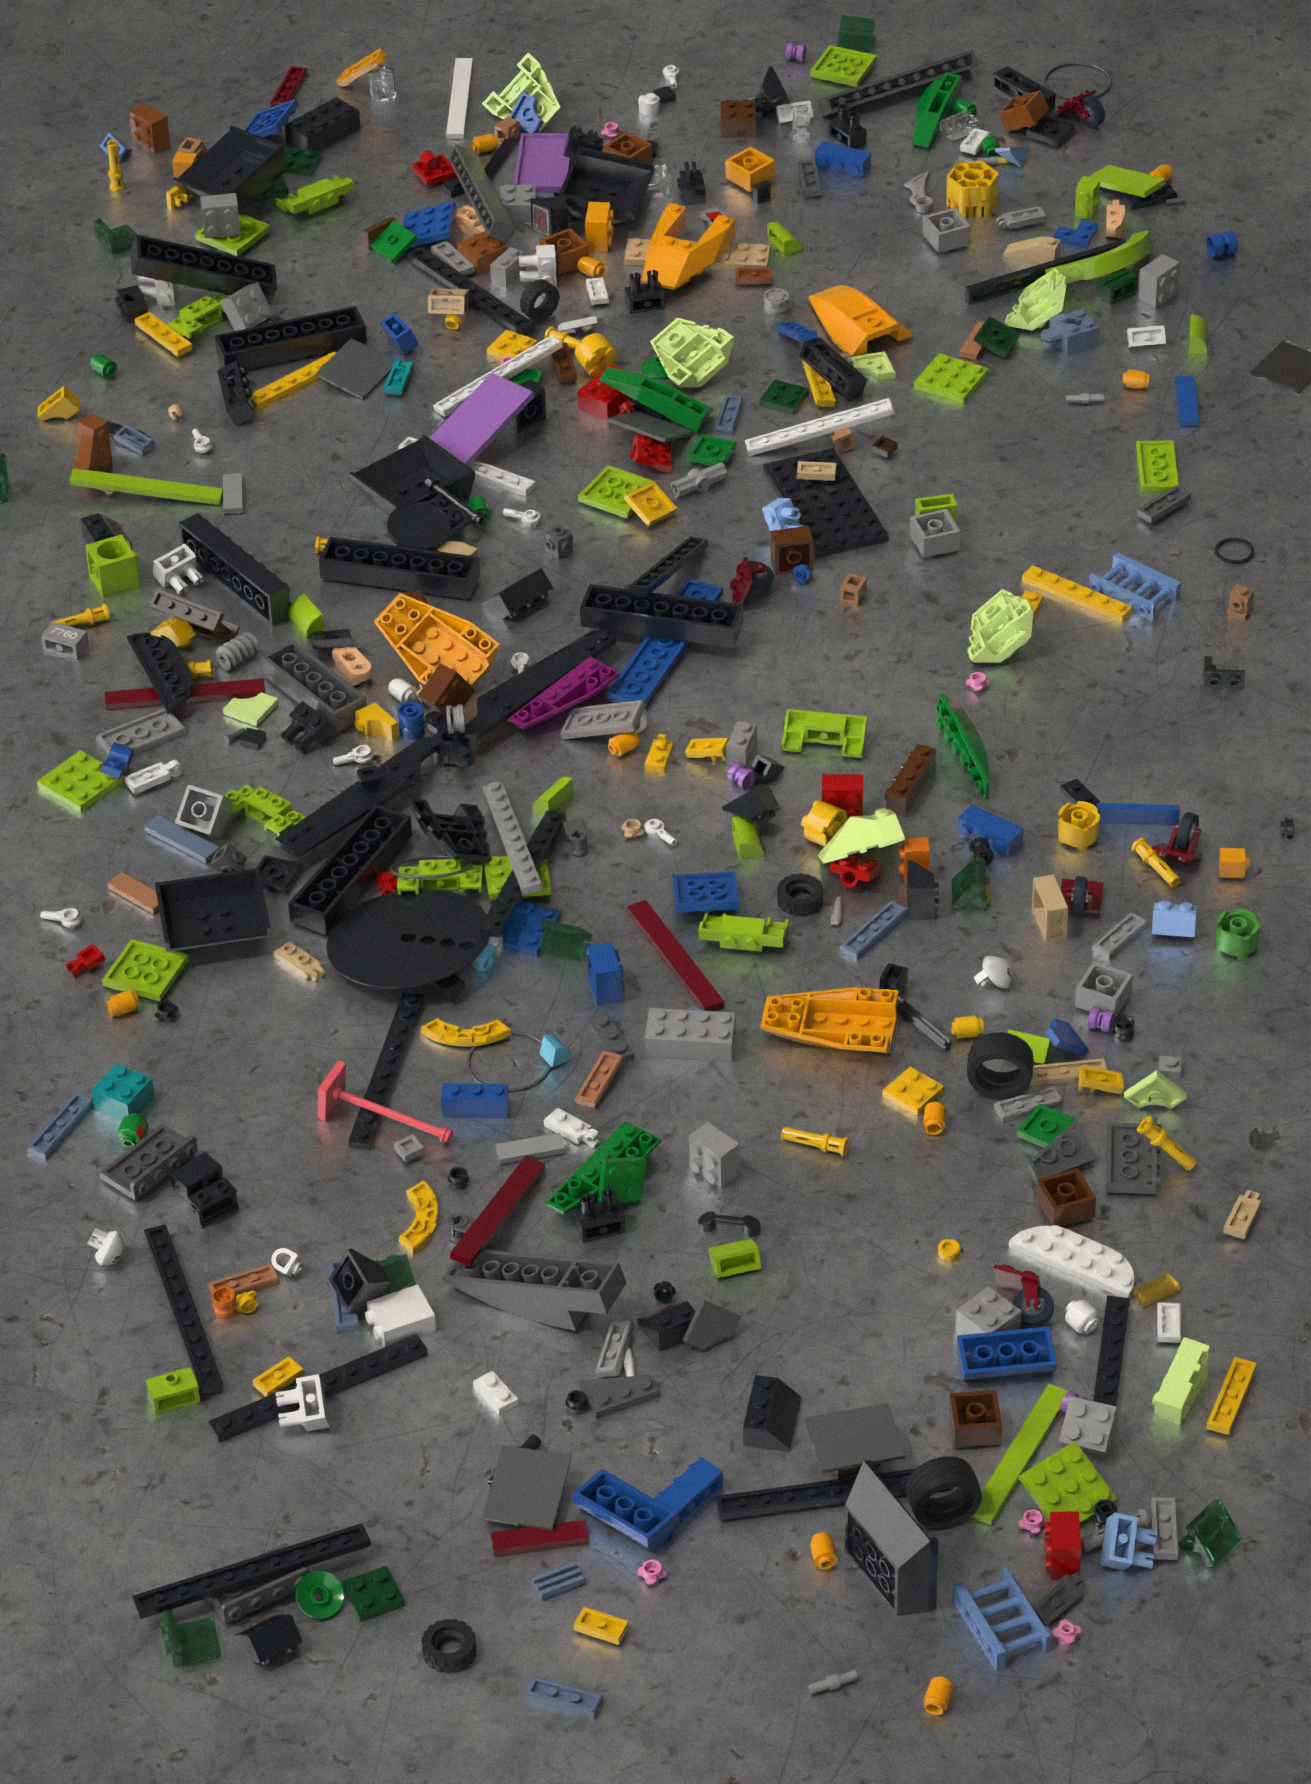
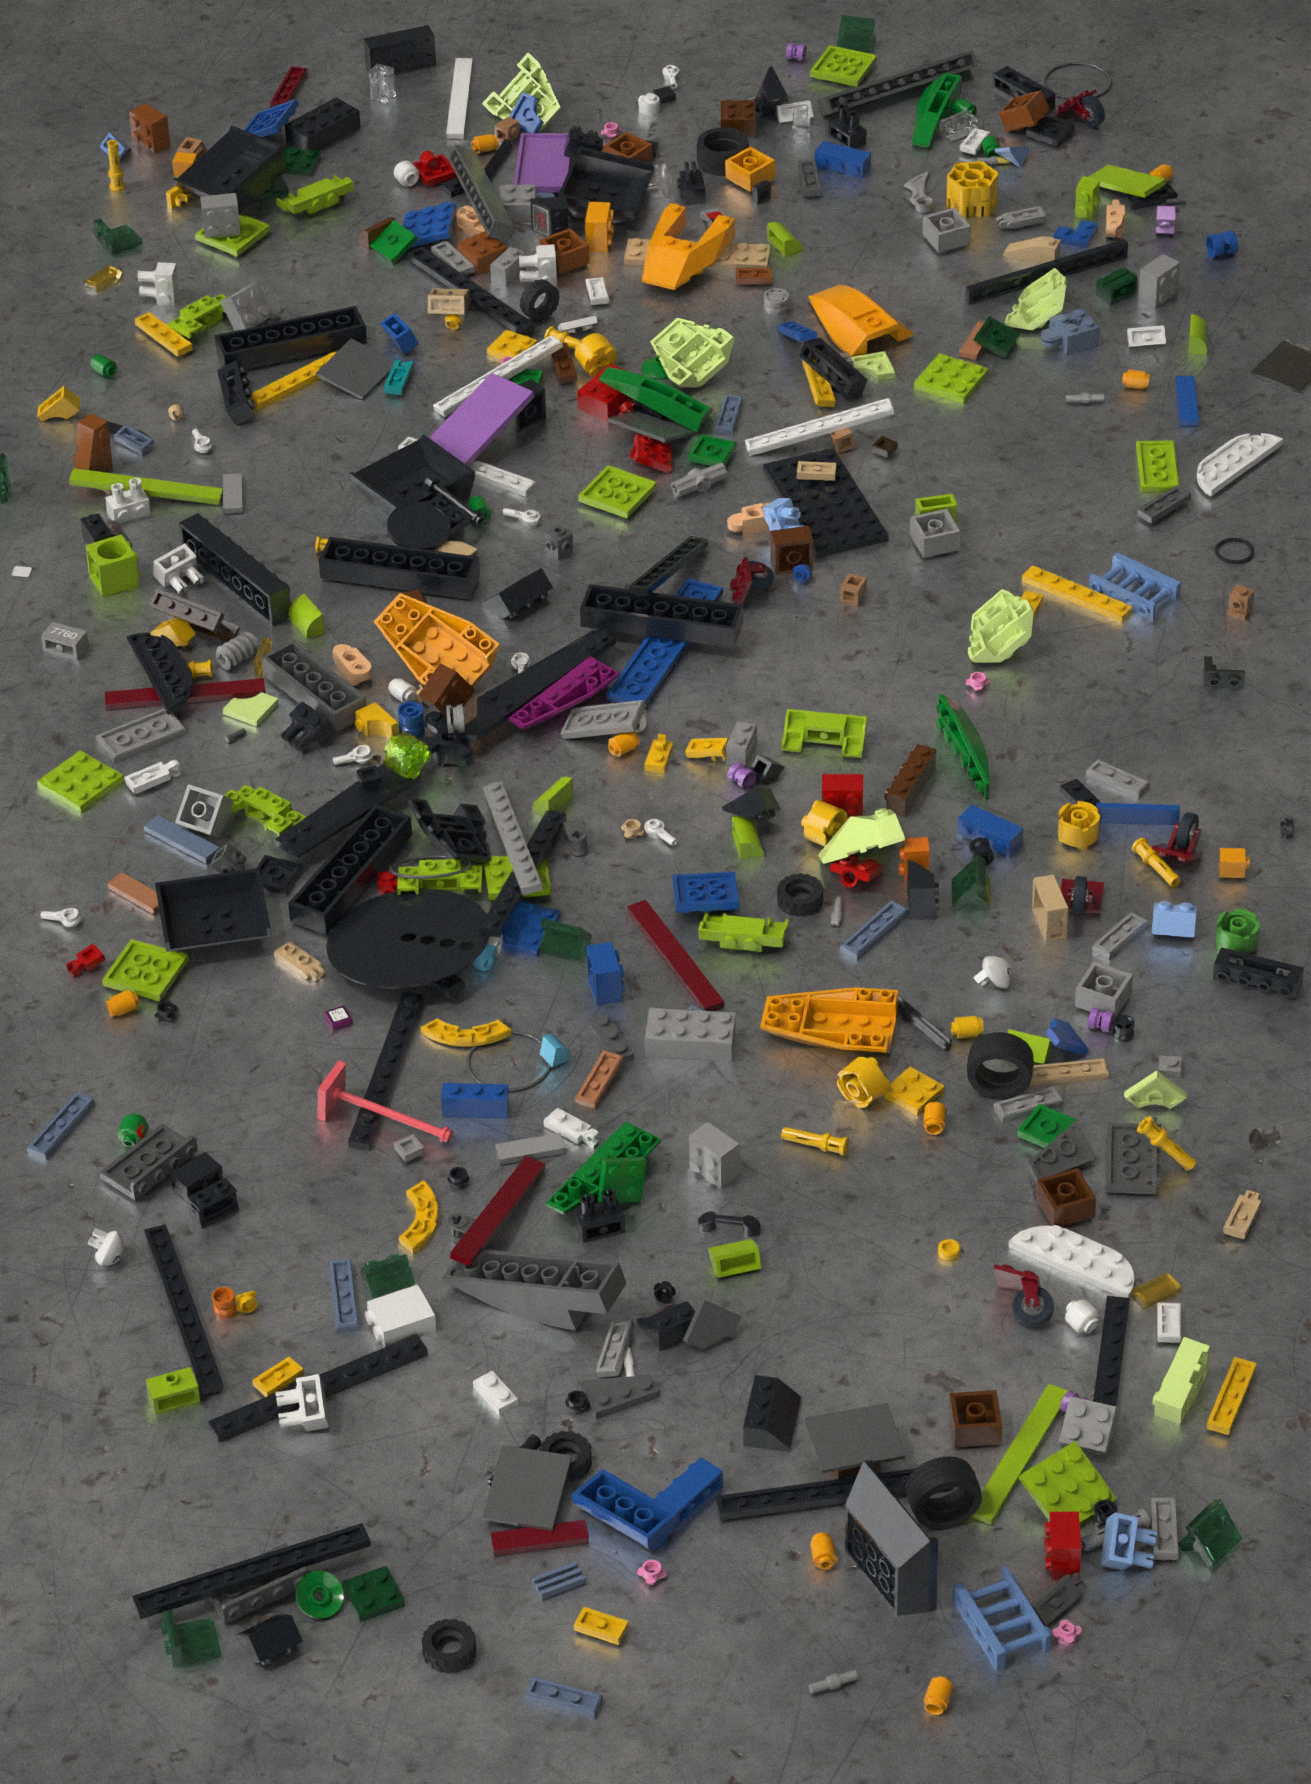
(21, 571): none -> white sticker
(89, 617): yellow pin -> none
(102, 278): none -> clear yellow tile
(118, 760): blue plate -> none
(122, 1092): teal brick -> none
(129, 504): none -> white brick
(131, 303): black brick -> none
(200, 267): black brick -> none
(250, 1280): nougat tile -> none
(252, 738): black tile -> none
(265, 648): none -> clear yellow tile
(286, 1262): white plate -> none
(330, 638): black tile -> none
(338, 1017): none -> tile
(358, 1281): black slope -> none
(360, 68): light orange piece -> none
(401, 49): none -> black brick
(406, 173): none -> white head
(406, 755): none -> clear neon green brick
(572, 1442): none -> black tyre
(590, 267): light orange brick -> none
(644, 296): black brick -> none
(650, 503): yellow plate -> none
(717, 140): none -> black tyre
(749, 521): none -> light nougat piece
(784, 397): dark green plate -> none
(862, 1081): none -> yellow brick
(894, 978): black window -> none
(987, 1313): light grey brick -> none
(1005, 1353): blue brick -> none
(1032, 1521): bright pink plate -> none
(1100, 1079): yellow plate -> none
(1117, 778): none -> light grey tile
(1127, 254): lime arch -> none
(1165, 220): none -> lavender brick
(1234, 459): none -> white plate
(1258, 973): none -> black brick

